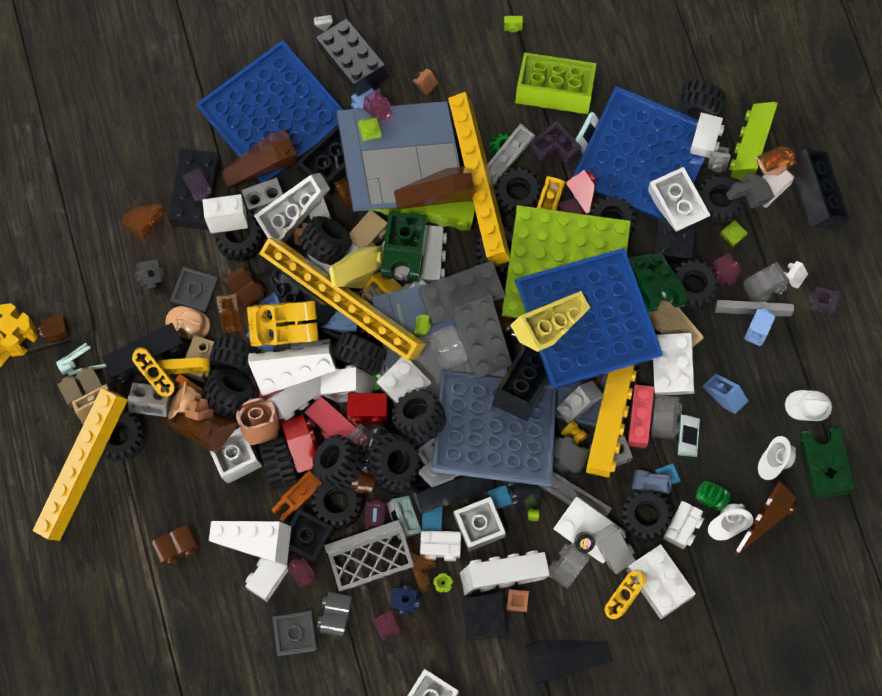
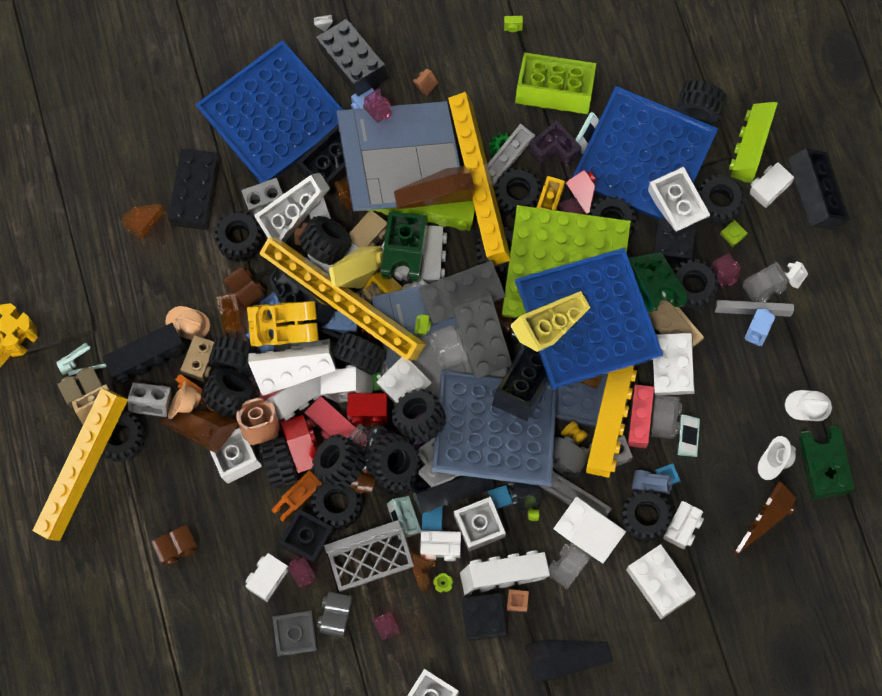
(53, 328): reddish brown brick -> none
(139, 363): yellow beam -> none
(155, 271): dark grey brick -> none
(184, 366): yellow beam -> none
(194, 289): dark grey tile -> none
(197, 184): clear purple brick -> none
(199, 410): nougat tile -> none
(225, 213): white brick -> none
(255, 538): white wedge -> none
(265, 157): reddish brown wedge -> none
(369, 129): lime plate -> none
(375, 514): clear pink brick -> none
(401, 594): dark blue brick -> none
(580, 401): light grey brick -> none
(584, 542): black tile -> none
(614, 548): light grey brick -> none
(617, 596): yellow beam -> none
(706, 135): white brick -> none
(713, 495): green gear -> none
(719, 160): light grey bracket -> none
(726, 393): medium blue slope -> none
(730, 522): white piece -> none
(753, 188): dark grey brick -> none
(776, 161): clear orange slope -> none
(828, 296): clear purple brick -> none

